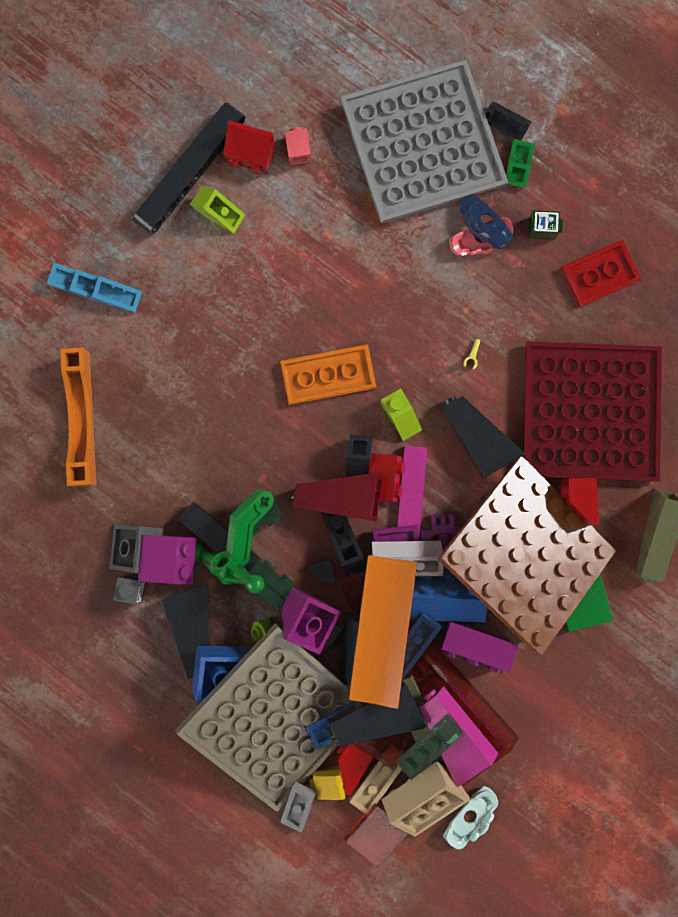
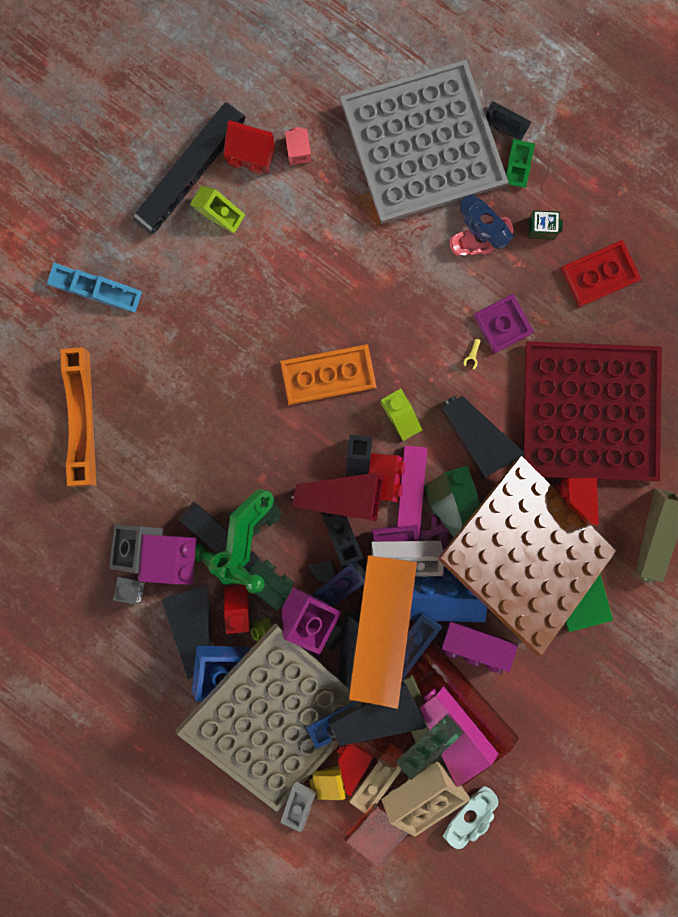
(237, 609): none -> red slope
(341, 584): none -> dark blue plate
(453, 498): none -> dark green wedge
(503, 323): none -> magenta tile

